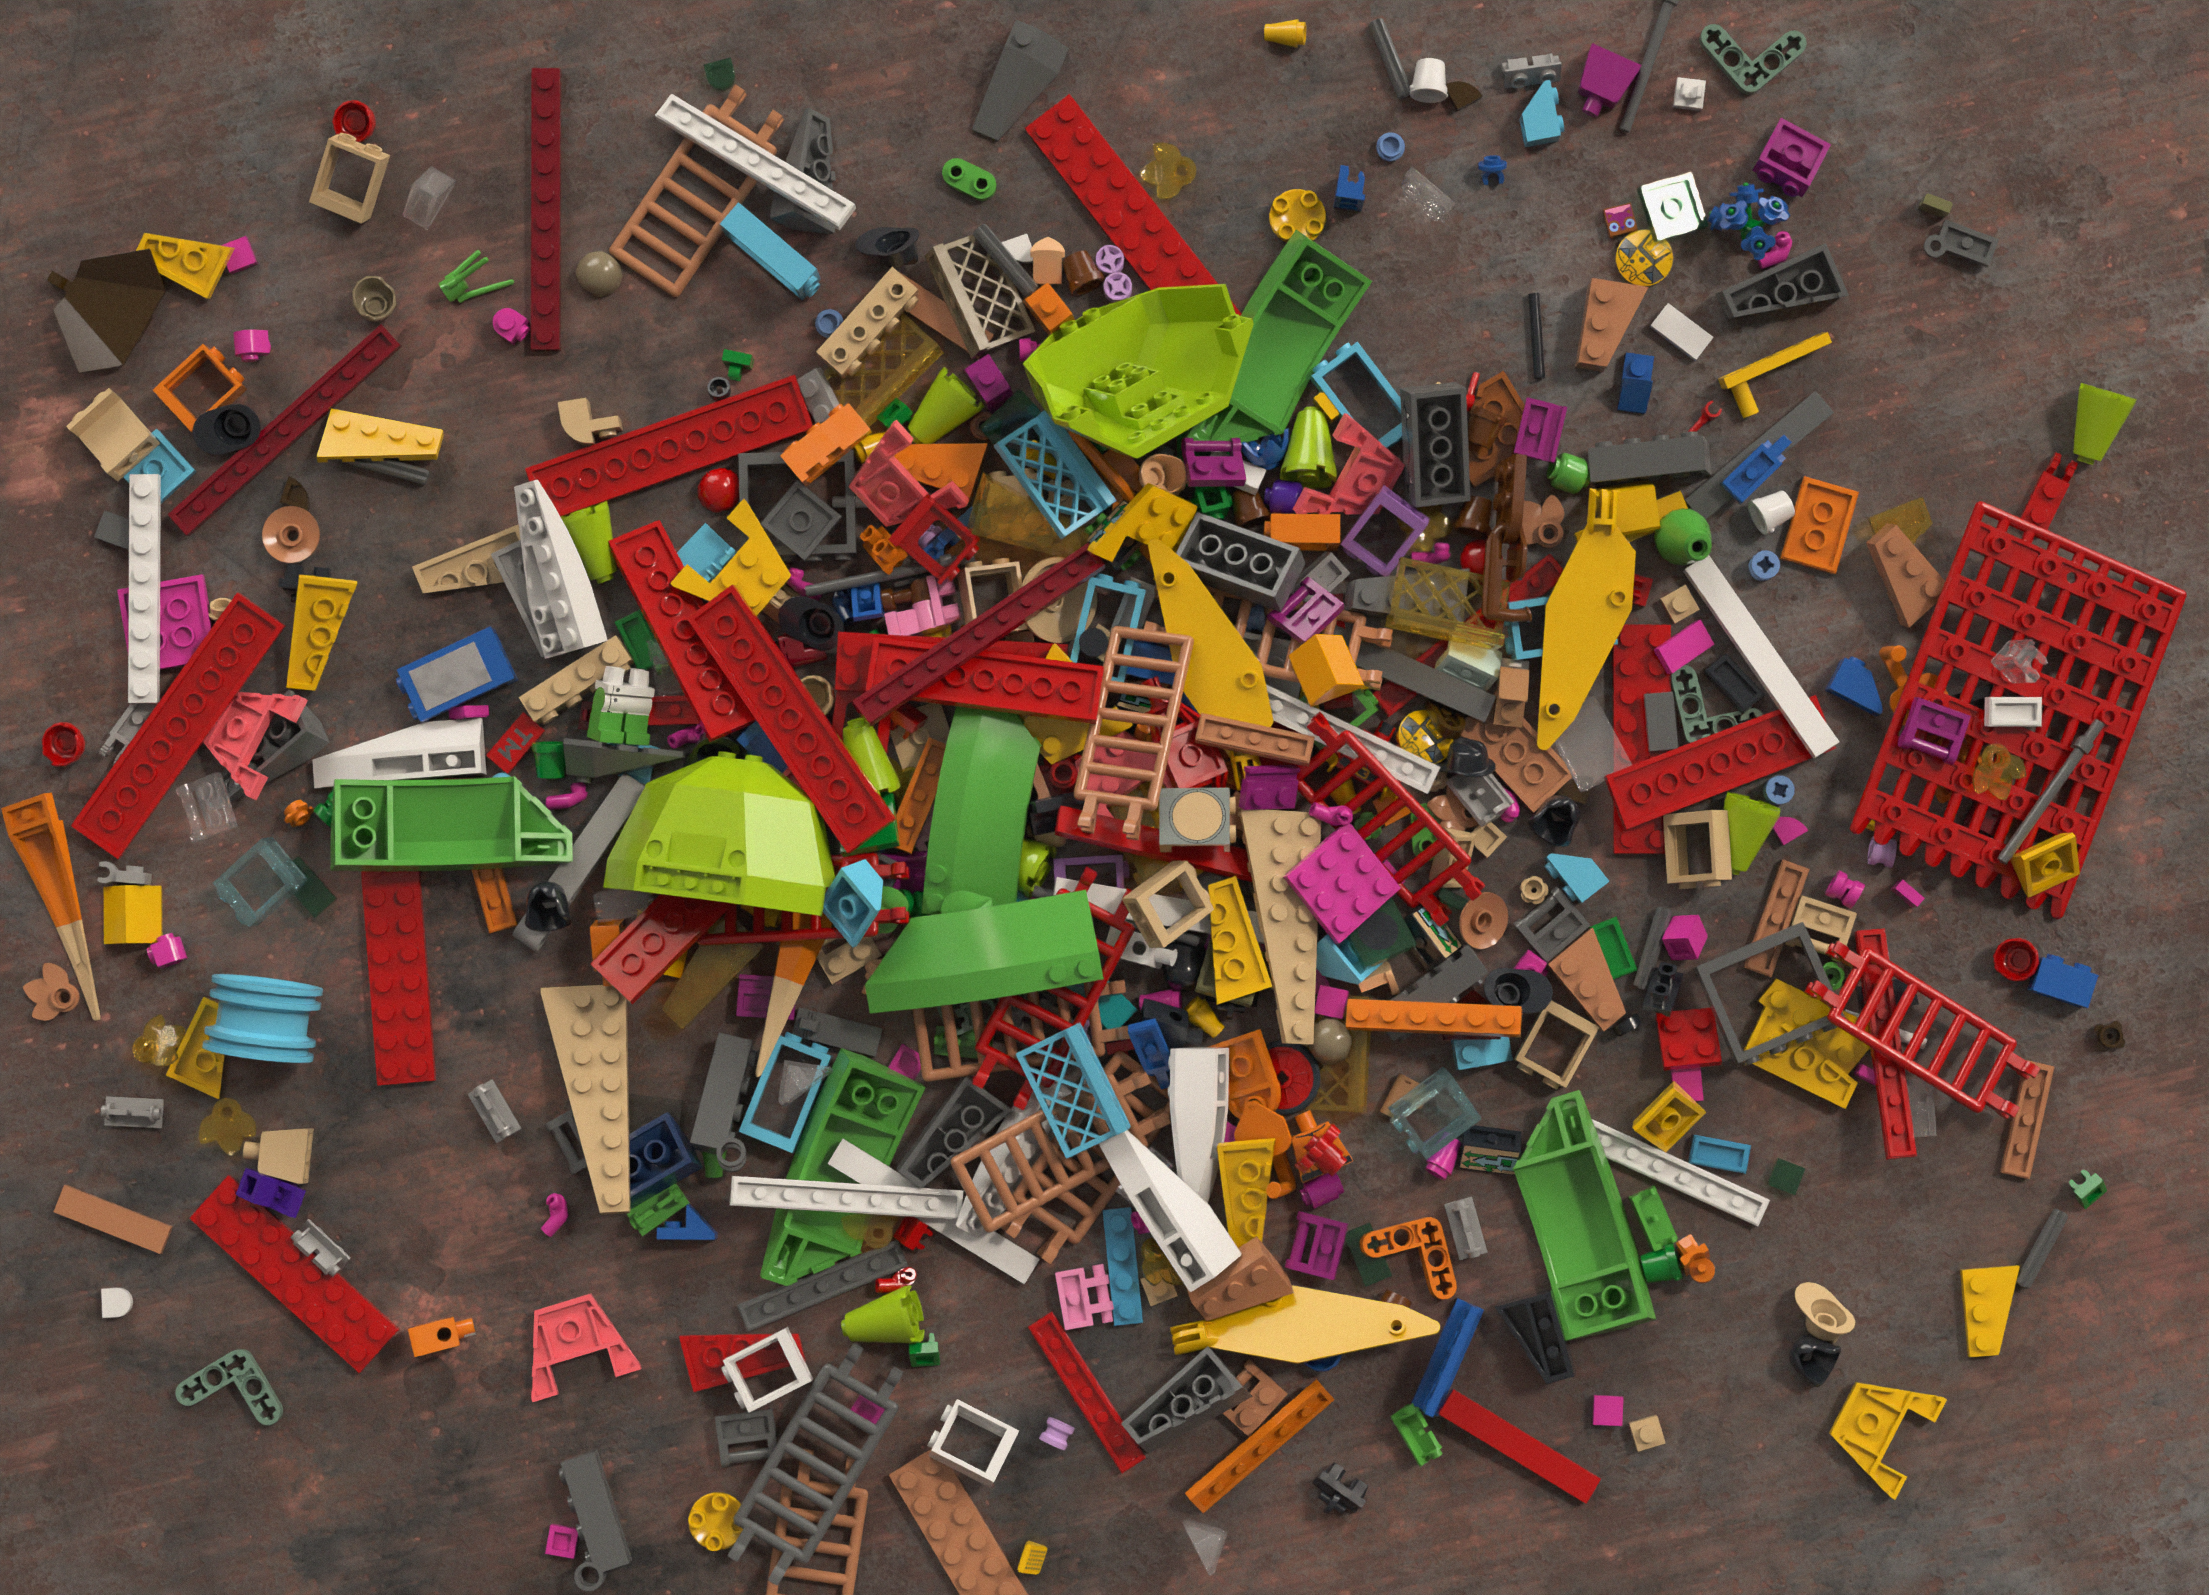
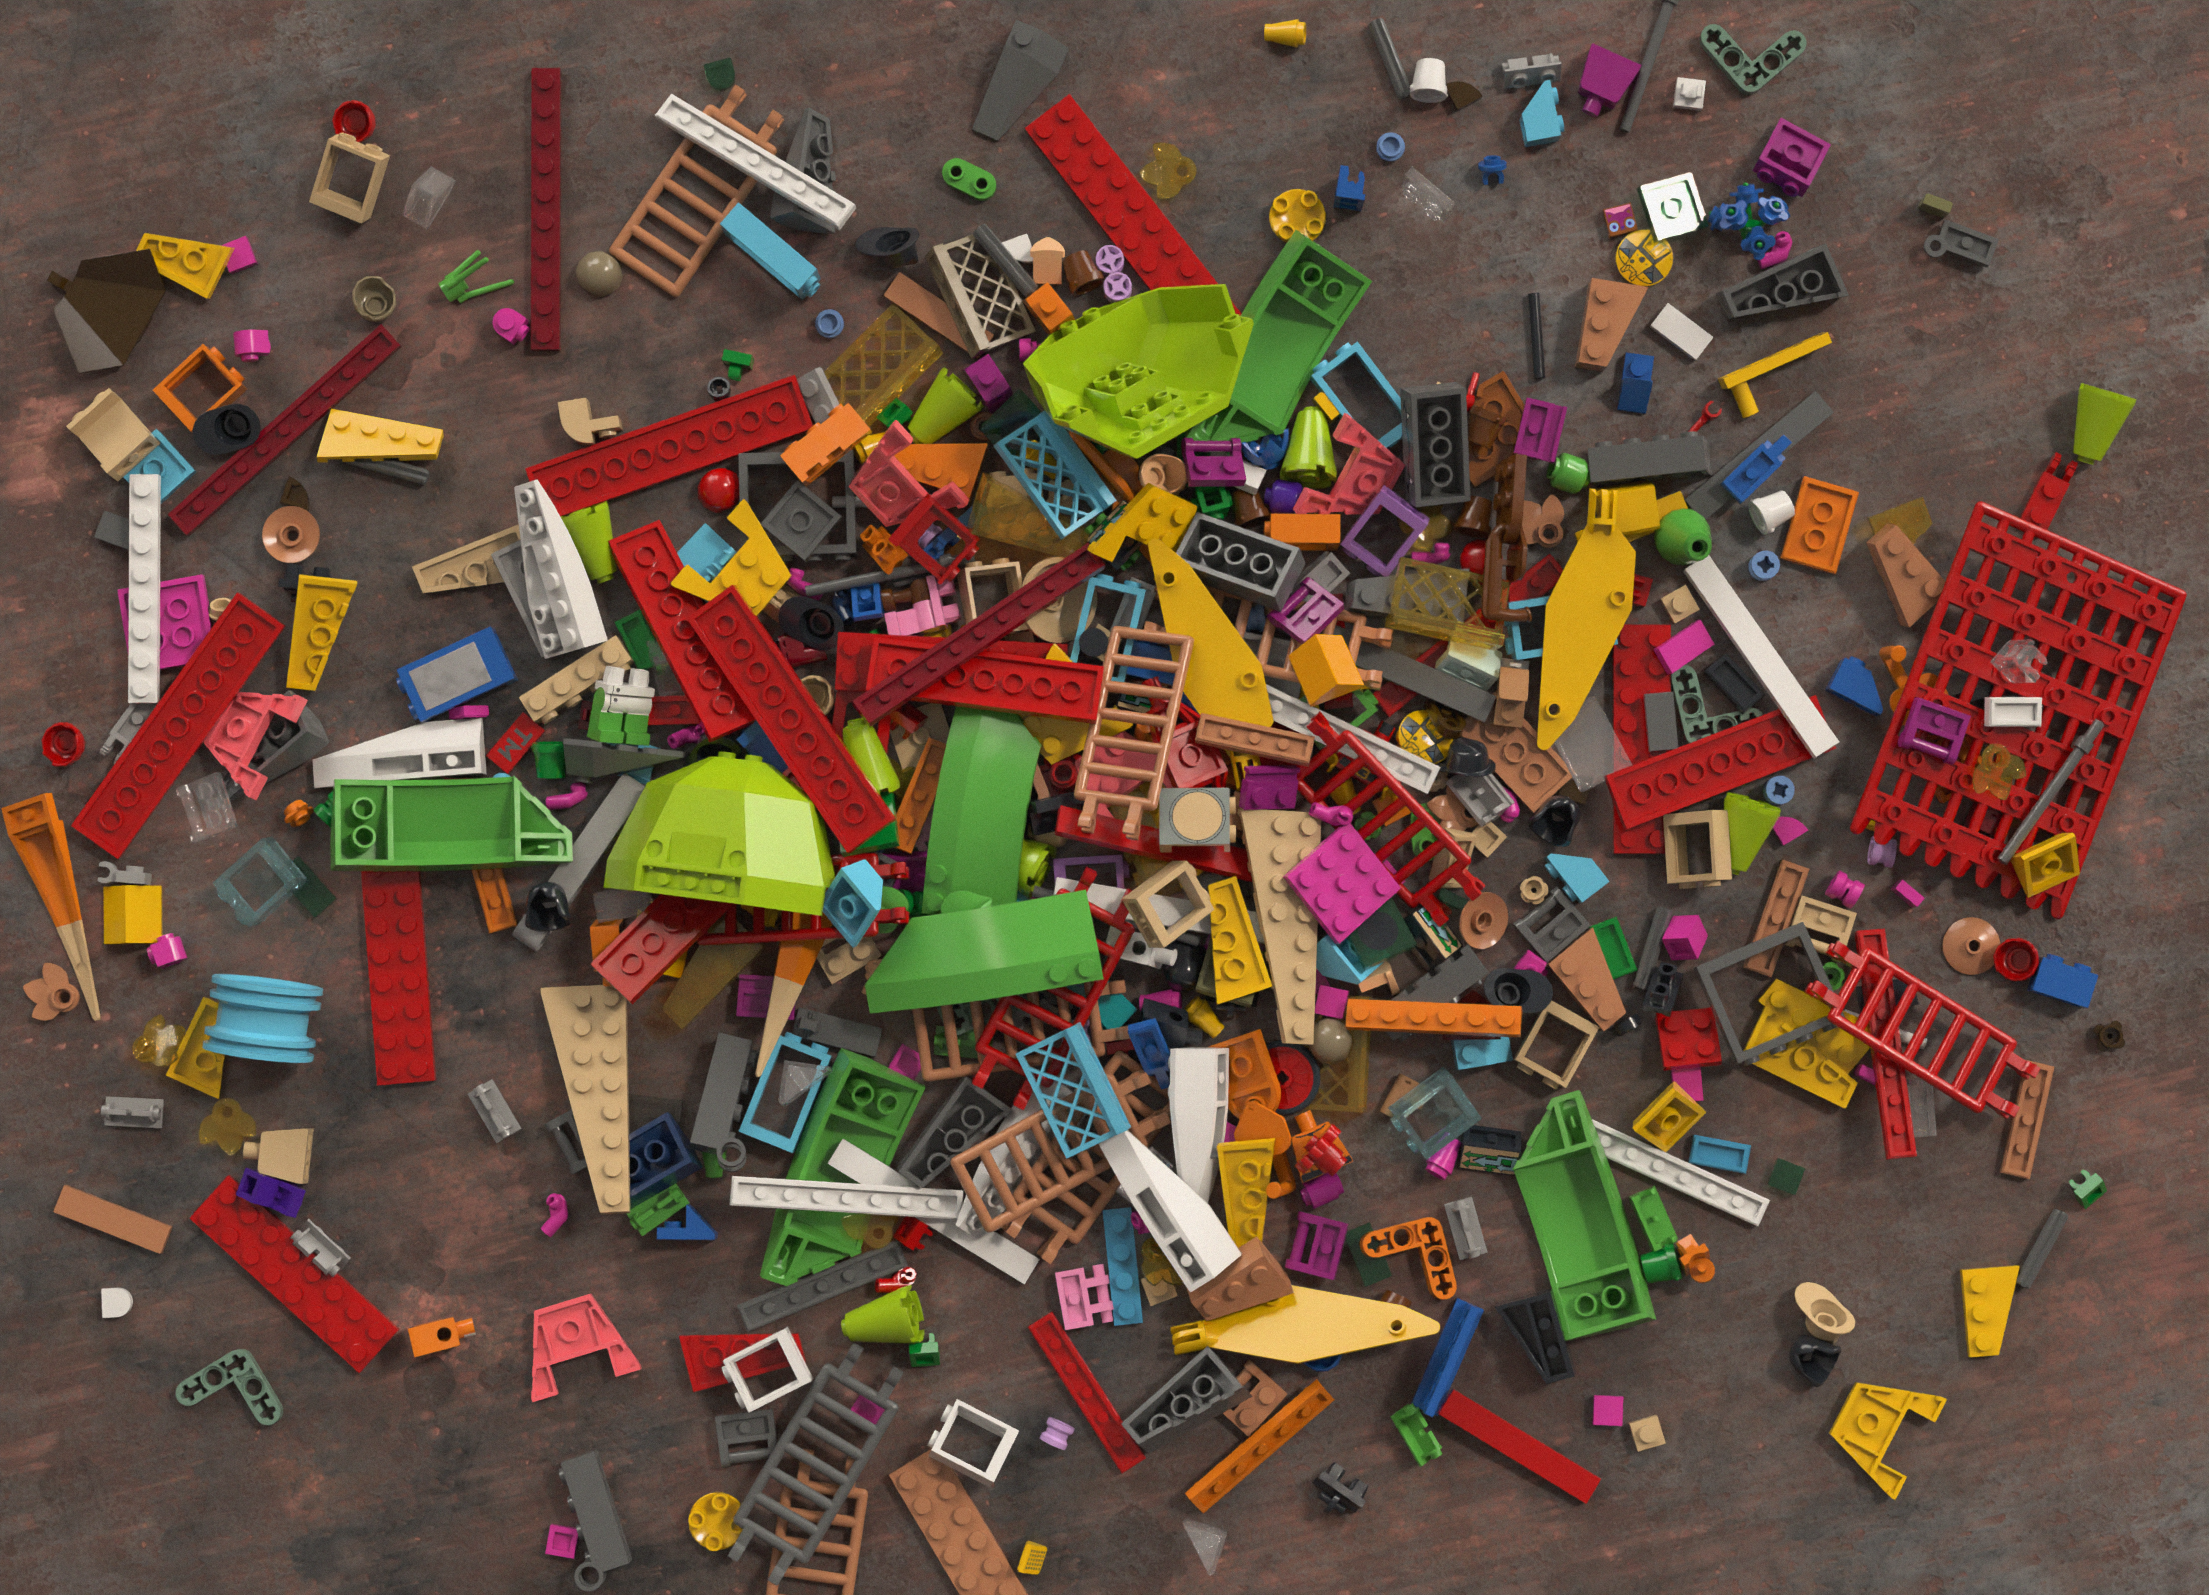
(868, 323): tan brick -> none
(1957, 941): none -> nougat dish

